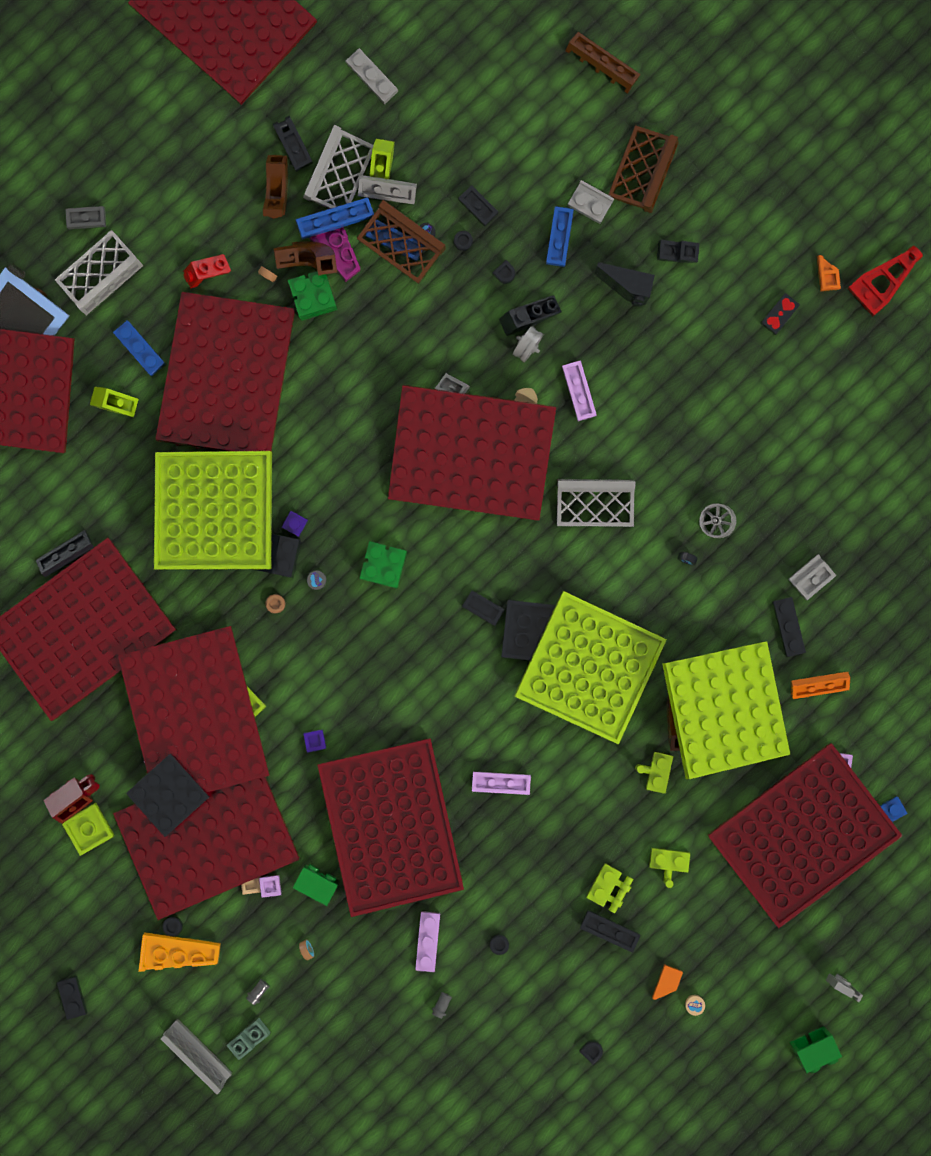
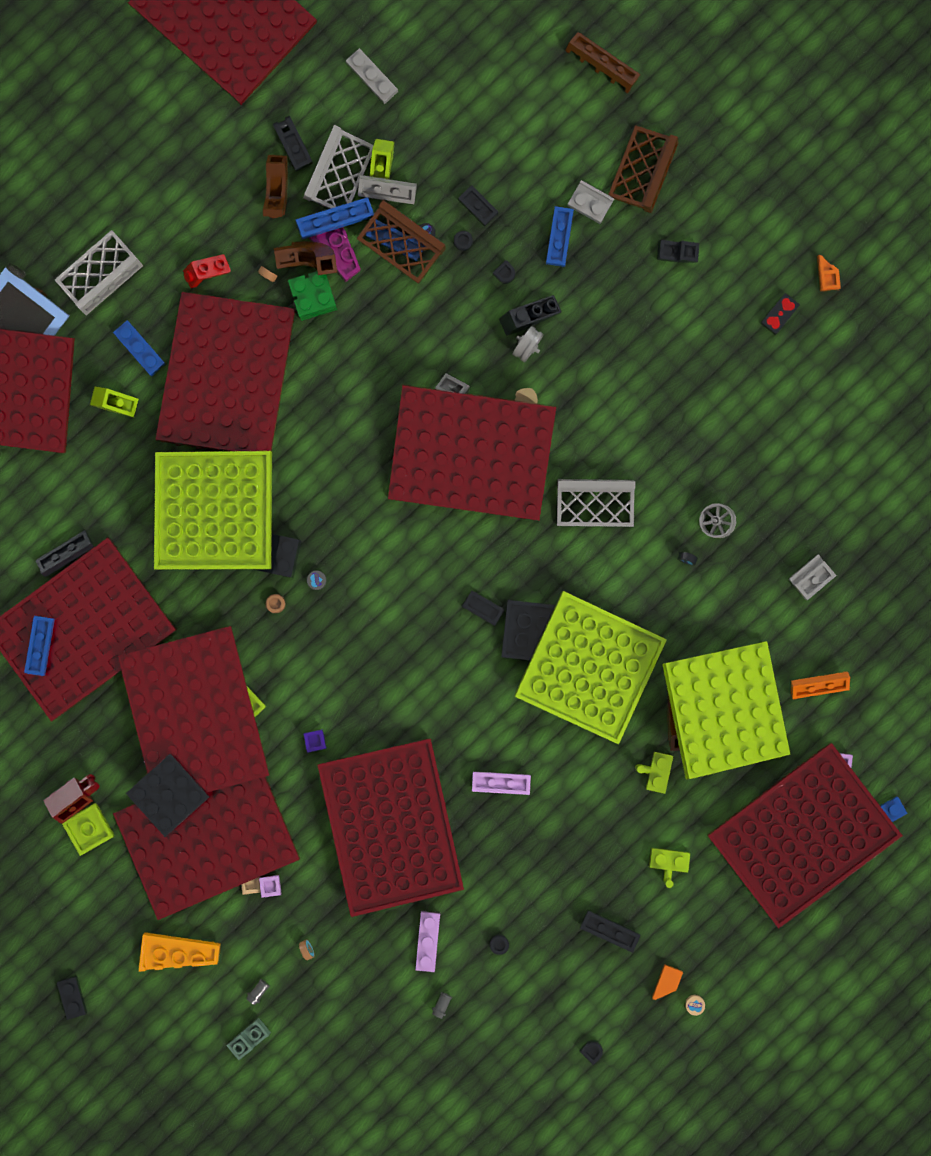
(39, 645): none -> blue plate
(85, 217): dark grey plate -> none
(172, 926): black tile -> none
(196, 1056): light grey fence -> none
(294, 523): dark purple plate -> none
(315, 884): green brick -> none
(383, 565): green piece -> none
(579, 390): lavender plate -> none
(604, 885): lime plate -> none
(628, 283): black slope -> none
(789, 627): black plate -> none
(819, 1053): green piece -> none
(842, 985): light grey plate -> none
(869, 295): red plate -> none

